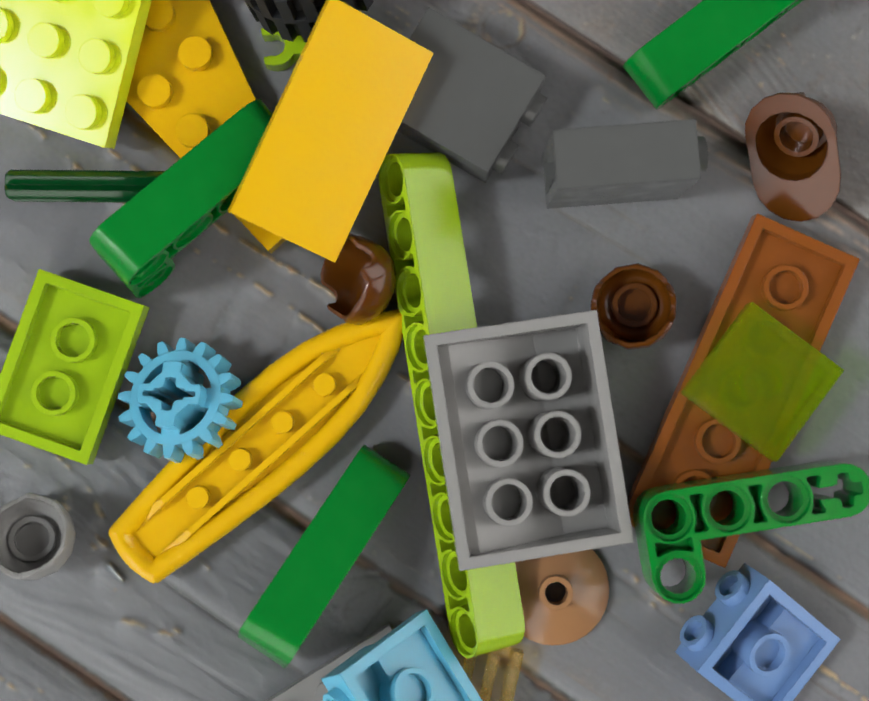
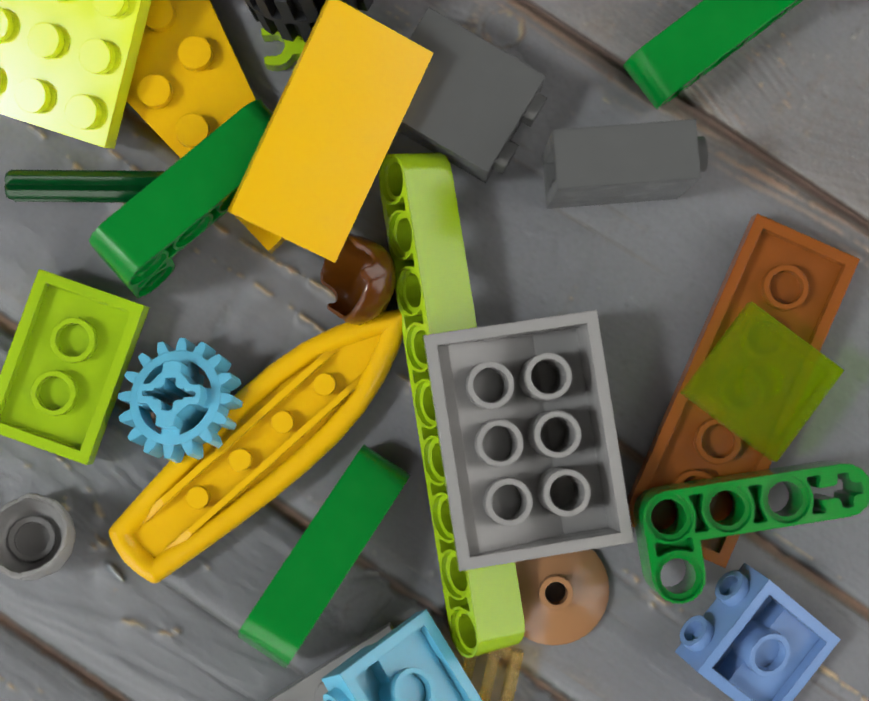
(634, 306): reddish brown hair -> none
(793, 155): reddish brown piece -> none

